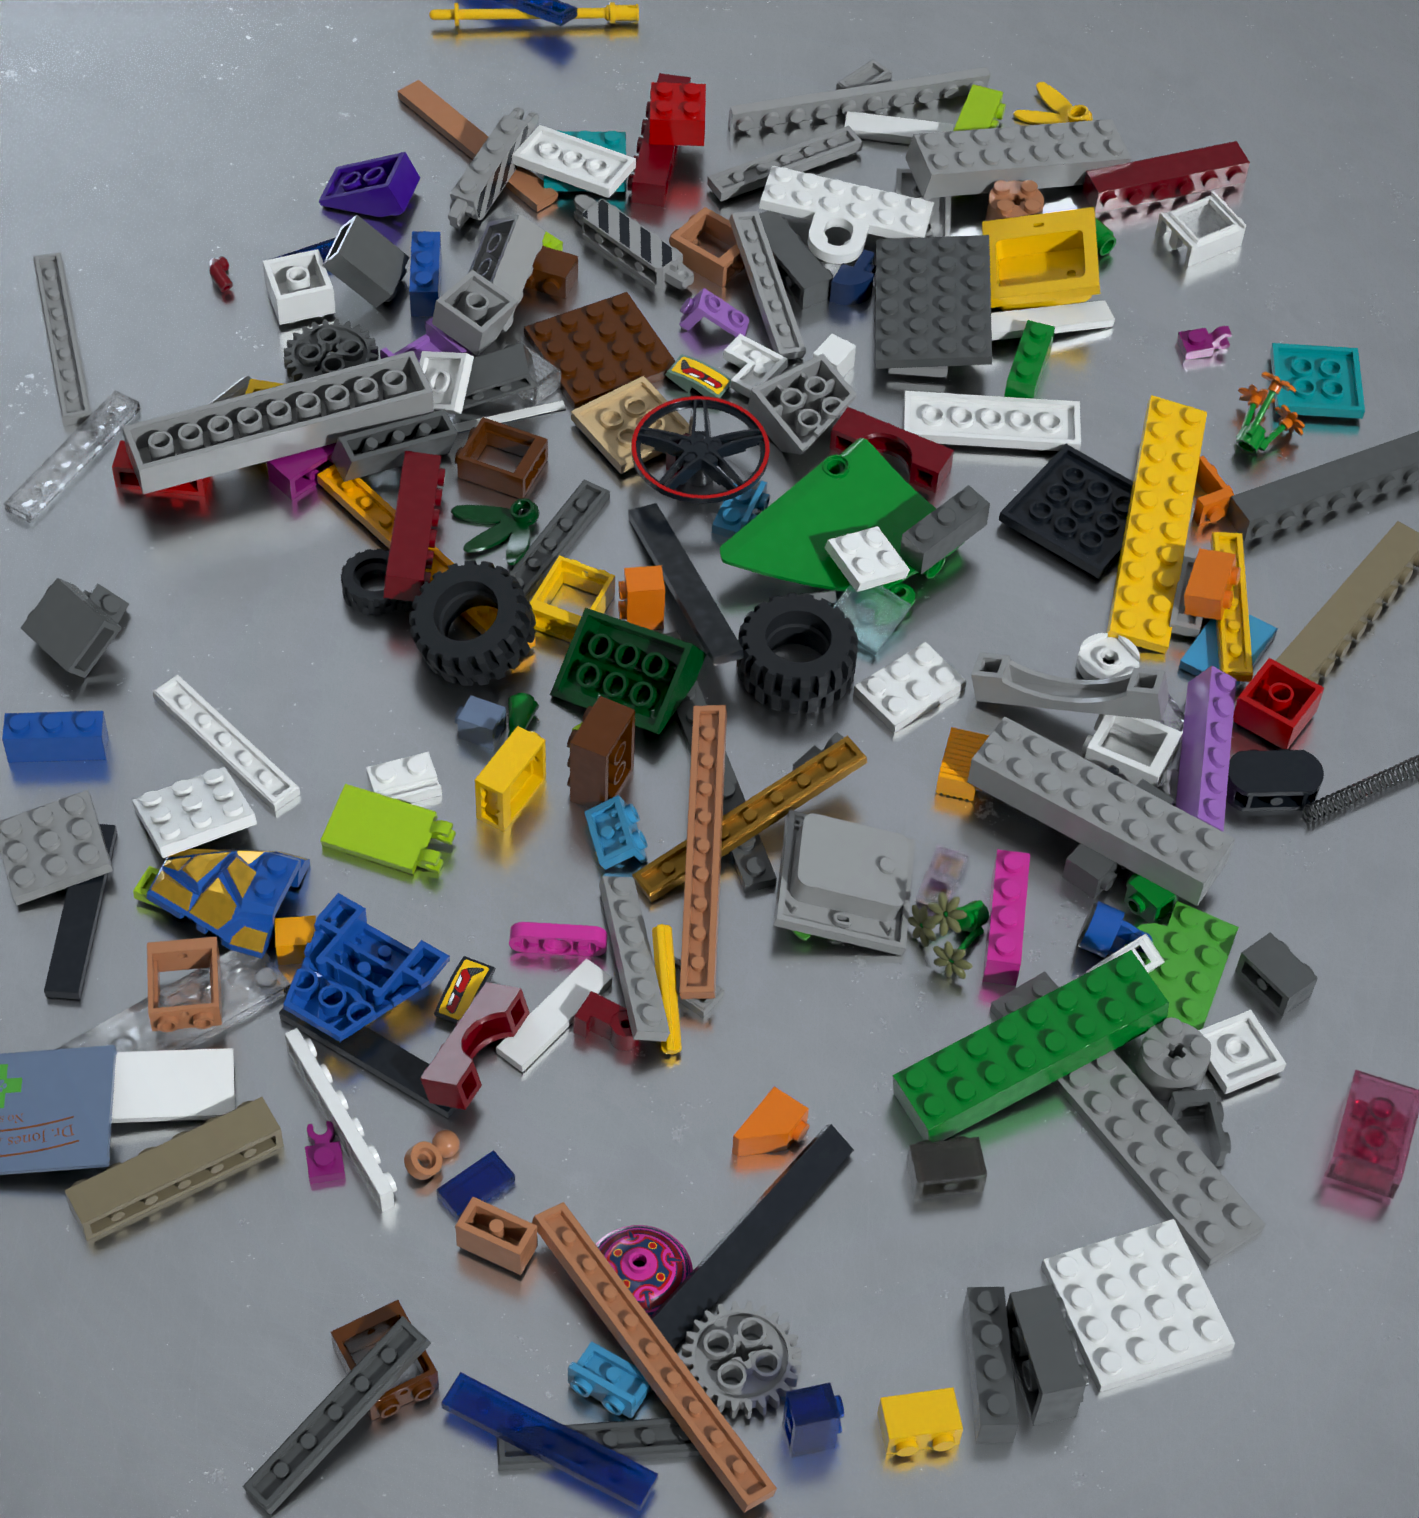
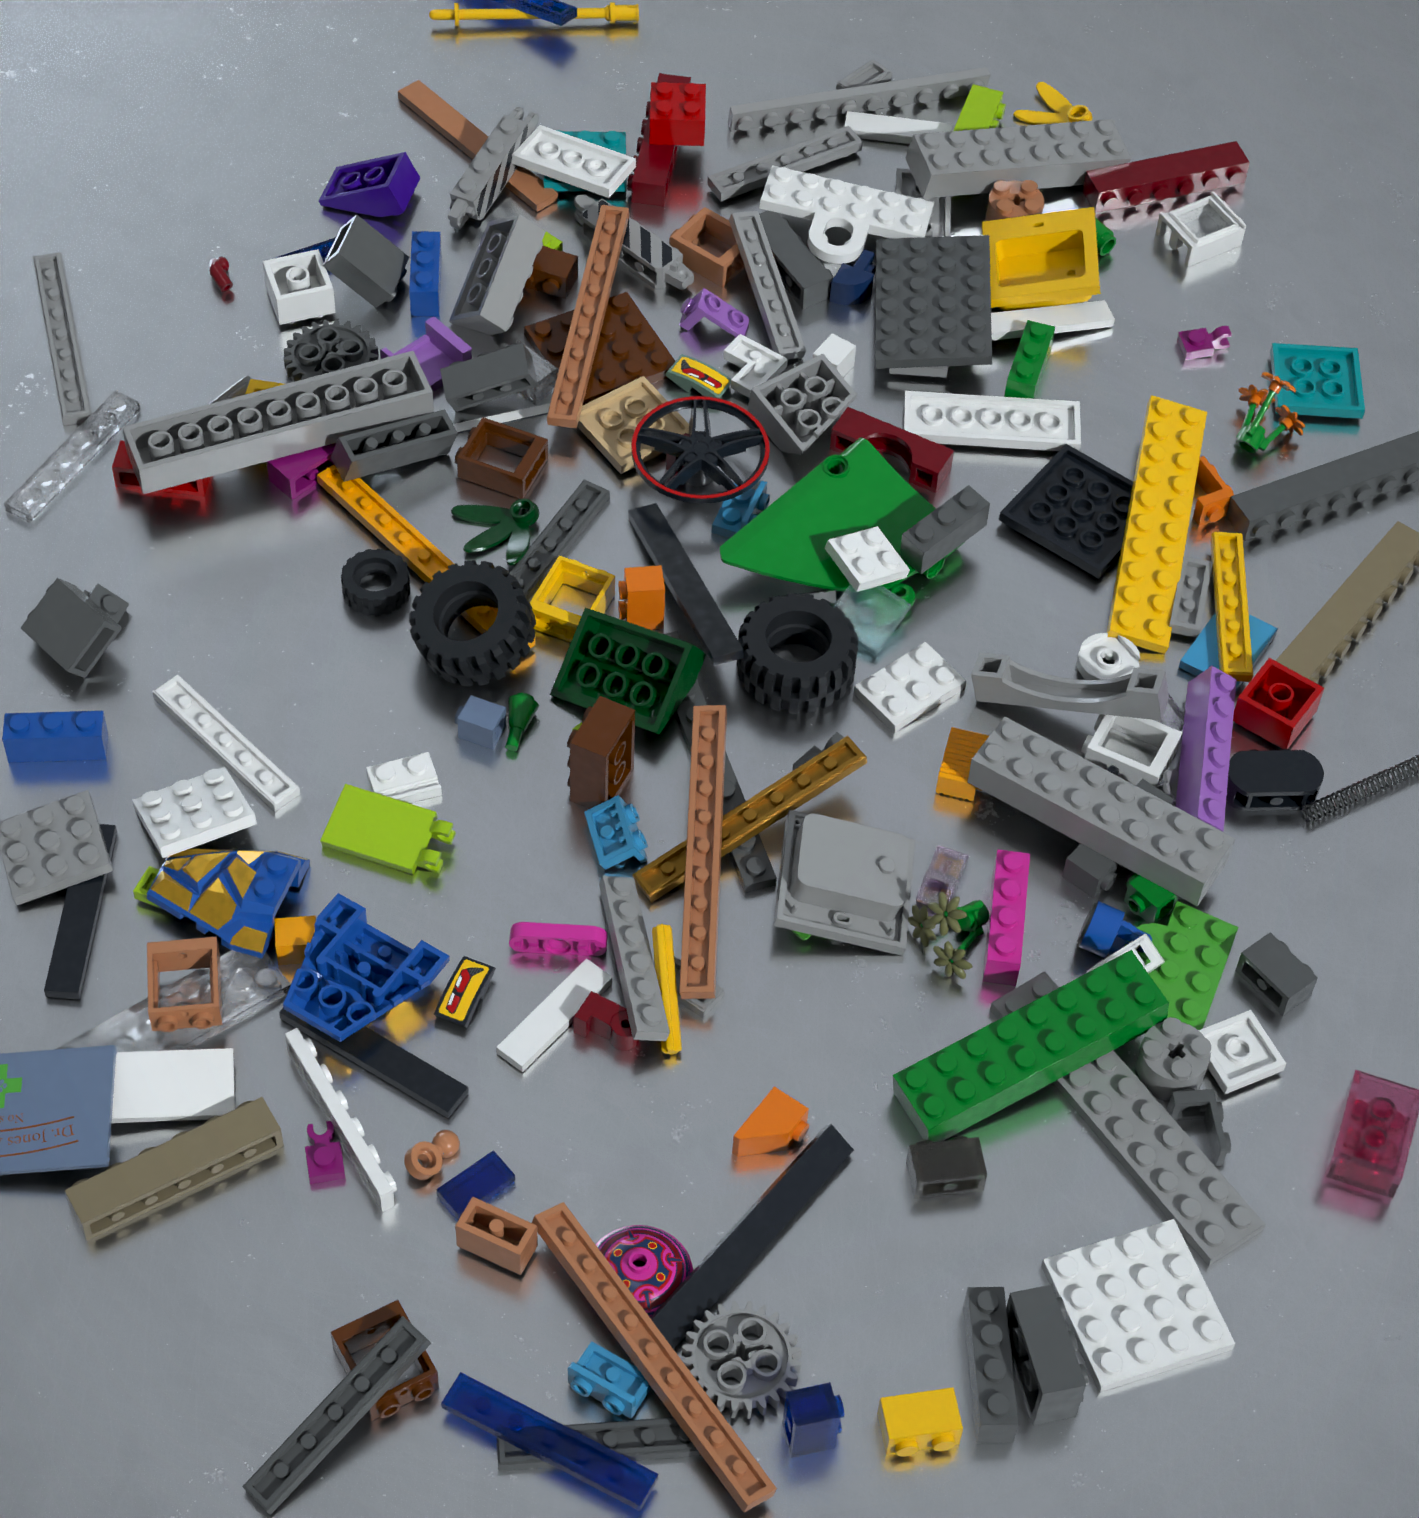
(413, 525): dark red brick -> none
(448, 378): white plate -> none
(473, 312): light grey slope -> none
(493, 1015): dark red arch -> none
(510, 778): yellow window -> none
(588, 317): none -> nougat plate
(1211, 584): orange brick -> none

